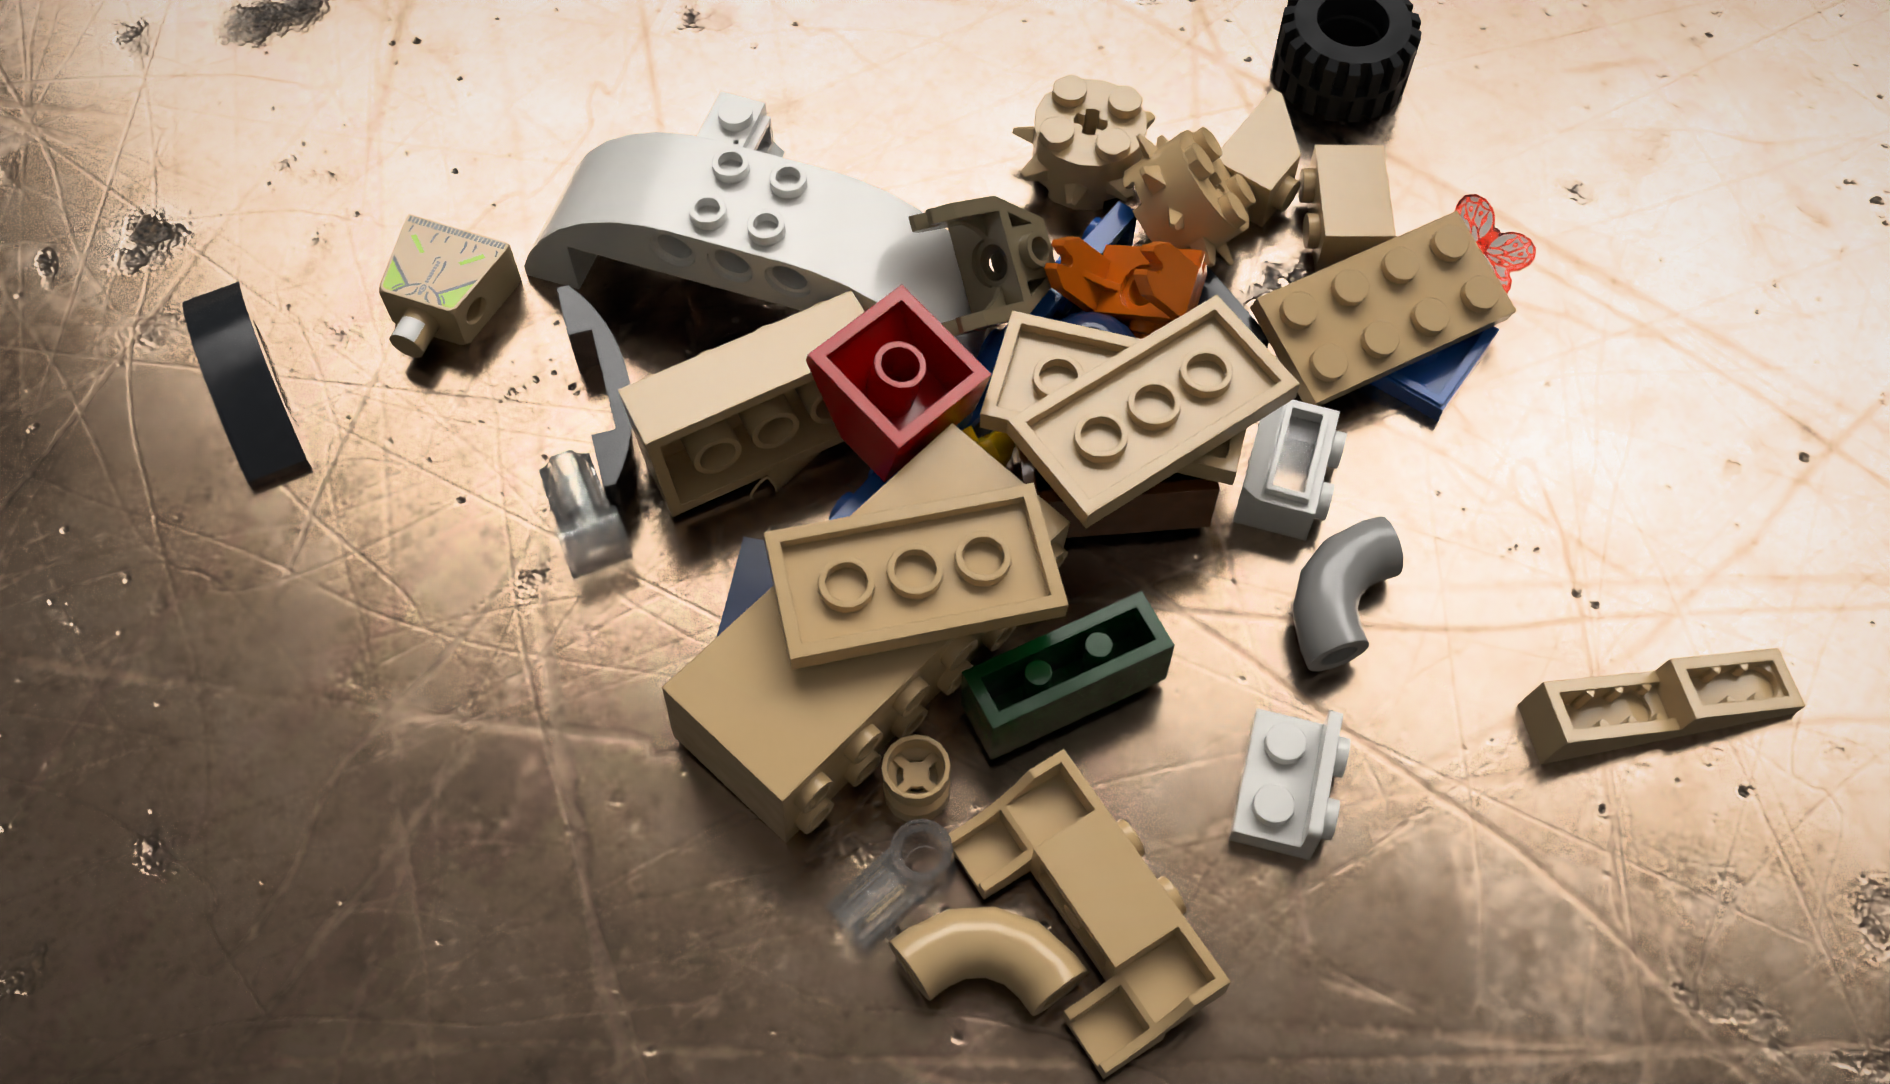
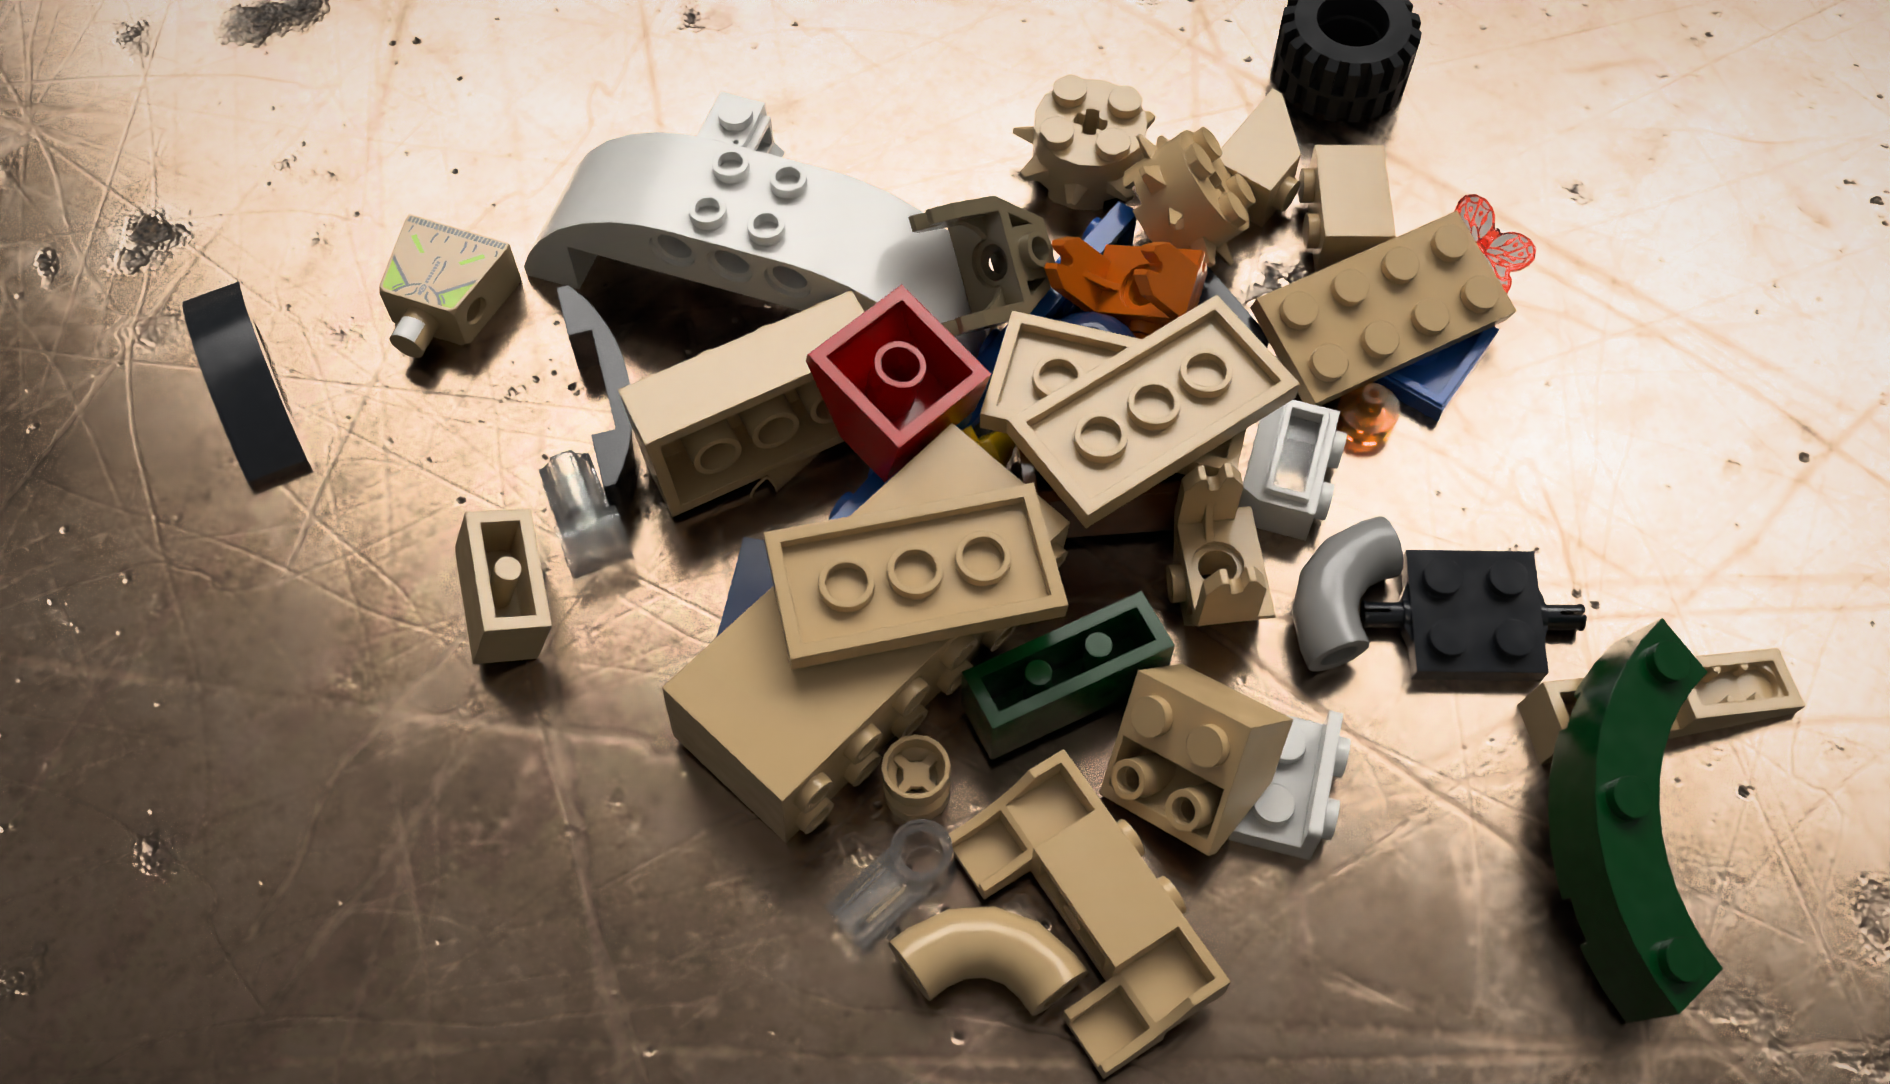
(502, 585): none -> tan brick
(1193, 755): none -> tan slope
(1220, 541): none -> tan piece
(1368, 414): none -> clear orange tile
(1473, 615): none -> black plate
(1610, 828): none -> dark green brick

